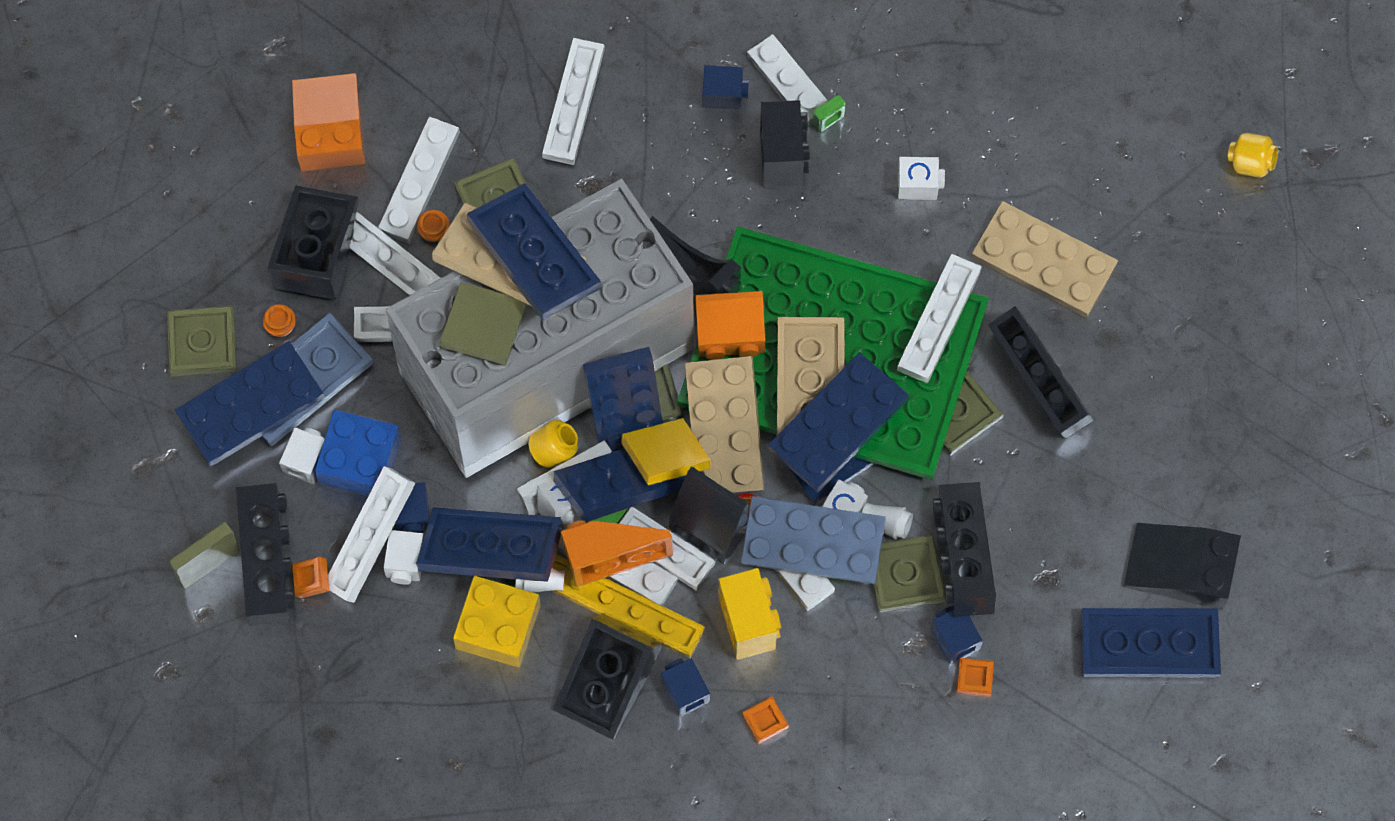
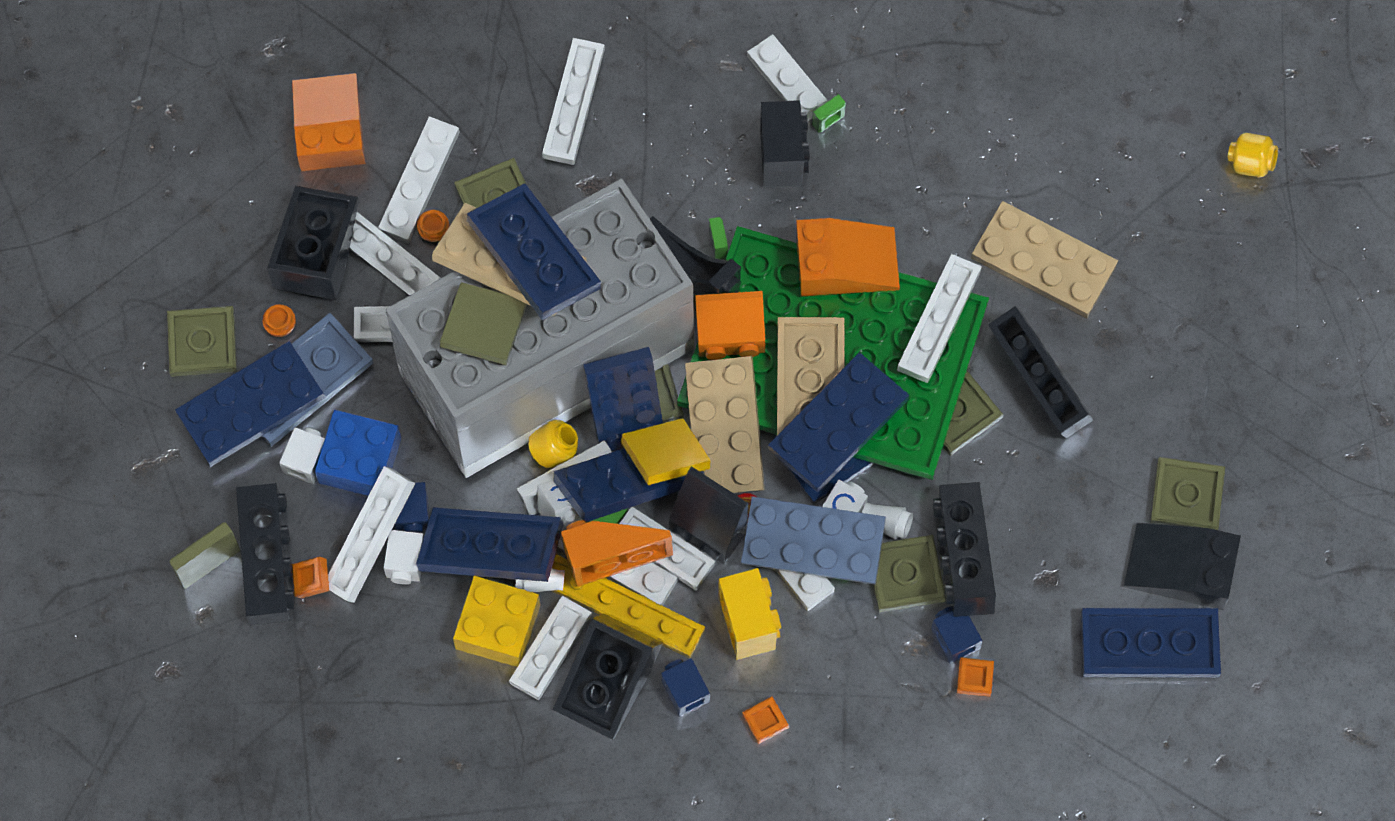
(550, 648): none -> white plate
(718, 238): none -> bright green tile
(724, 87): dark blue brick -> none
(845, 257): none -> orange slope
(919, 178): white brick -> none
(1187, 493): none -> olive tile

